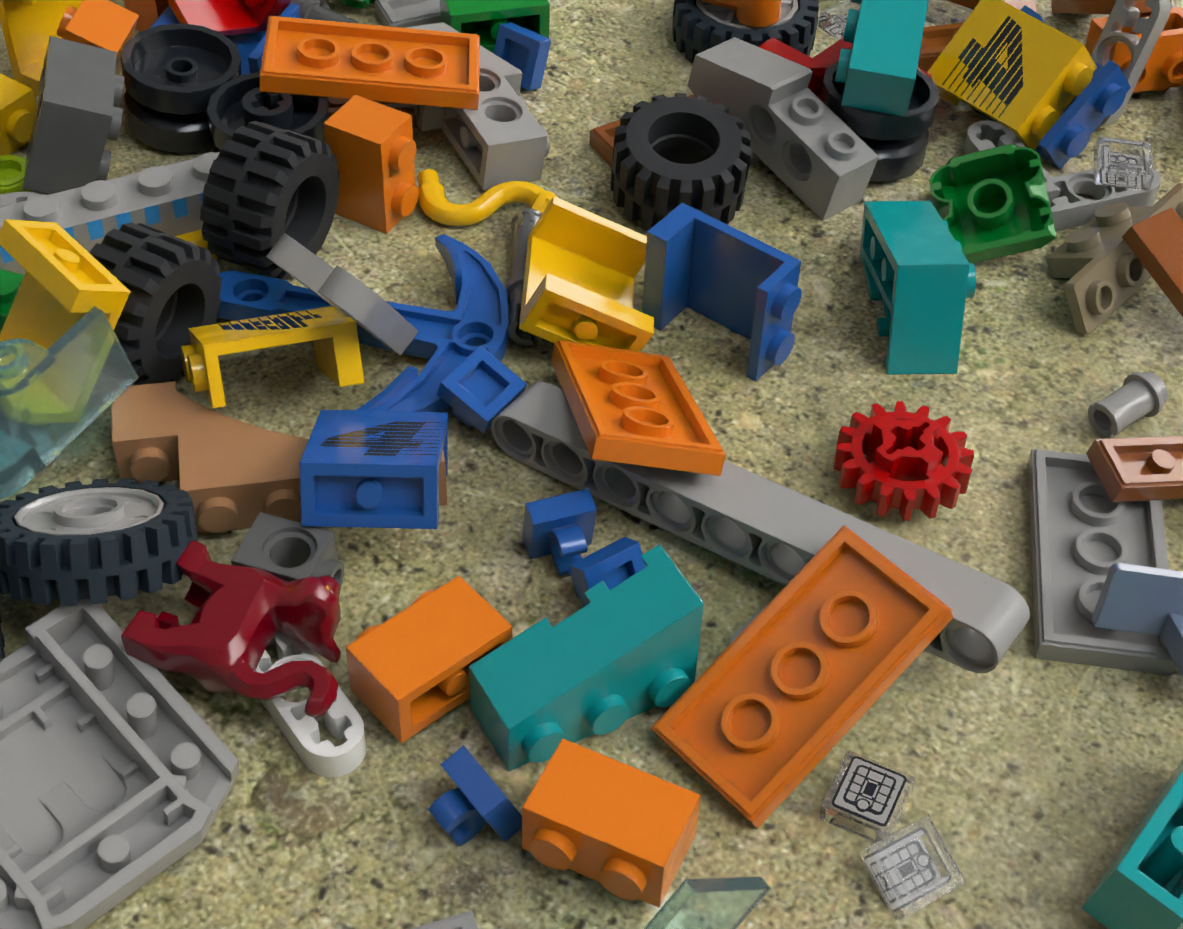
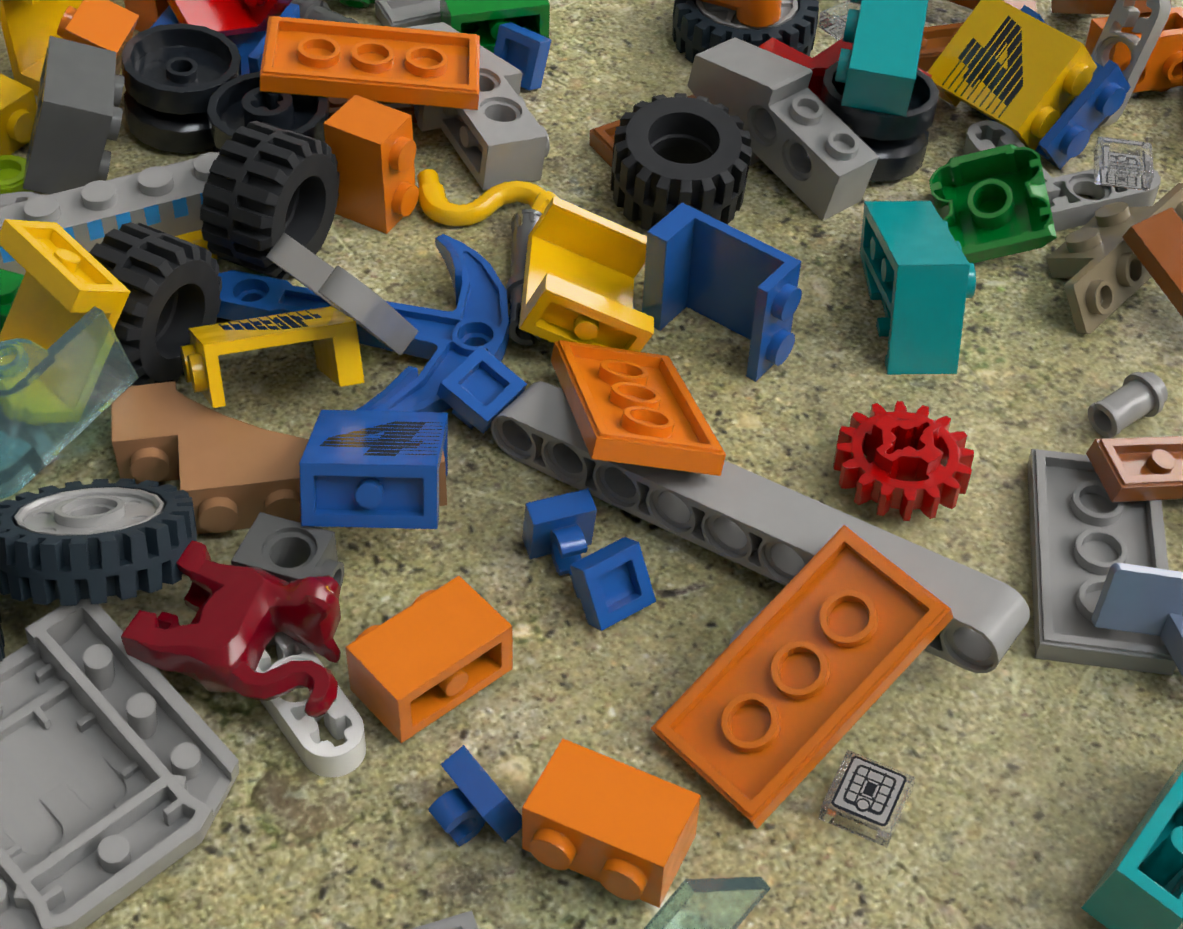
(593, 668): teal wedge -> none
(912, 867): clear tile -> none

